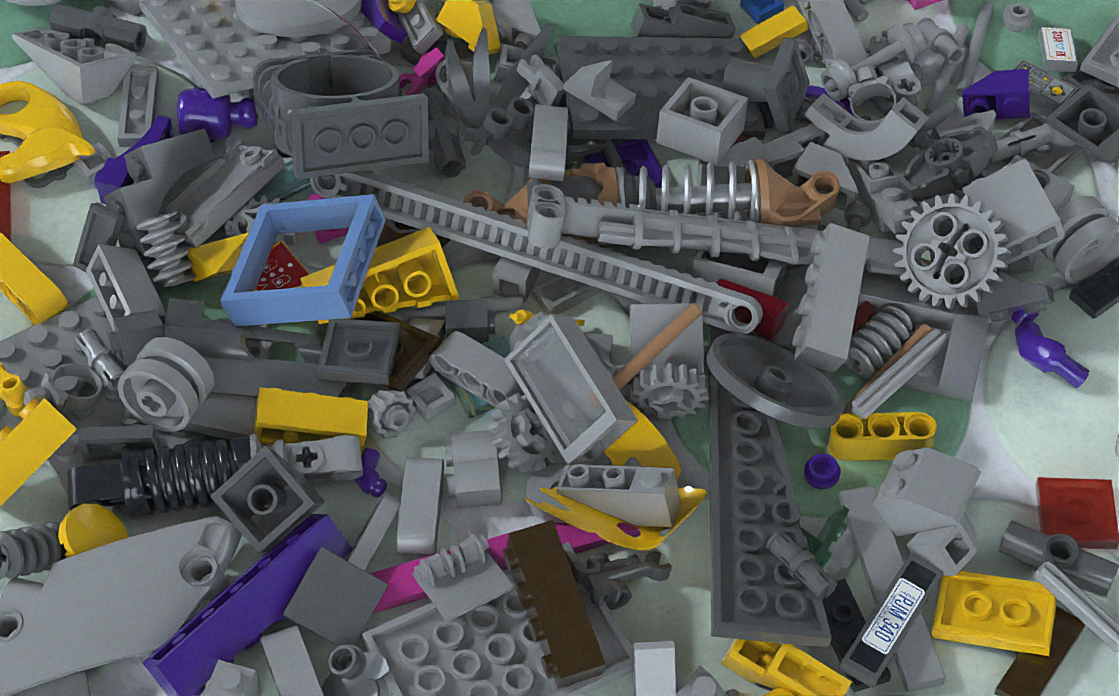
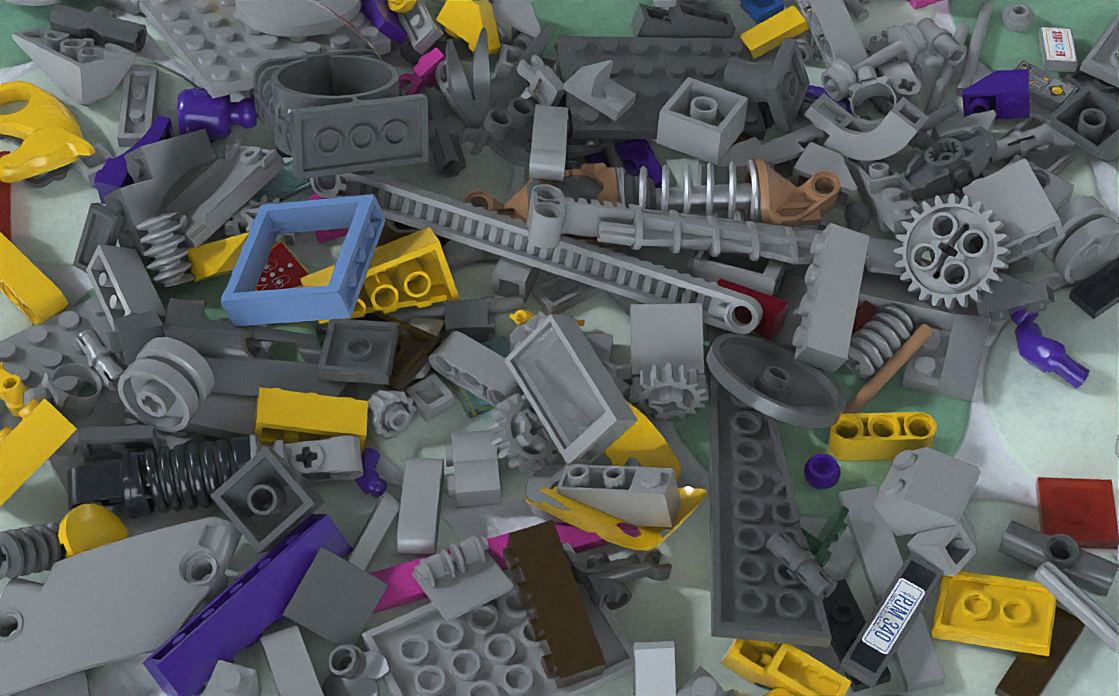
(656, 346): medium nougat piece -> none
(899, 373): light grey axle -> none

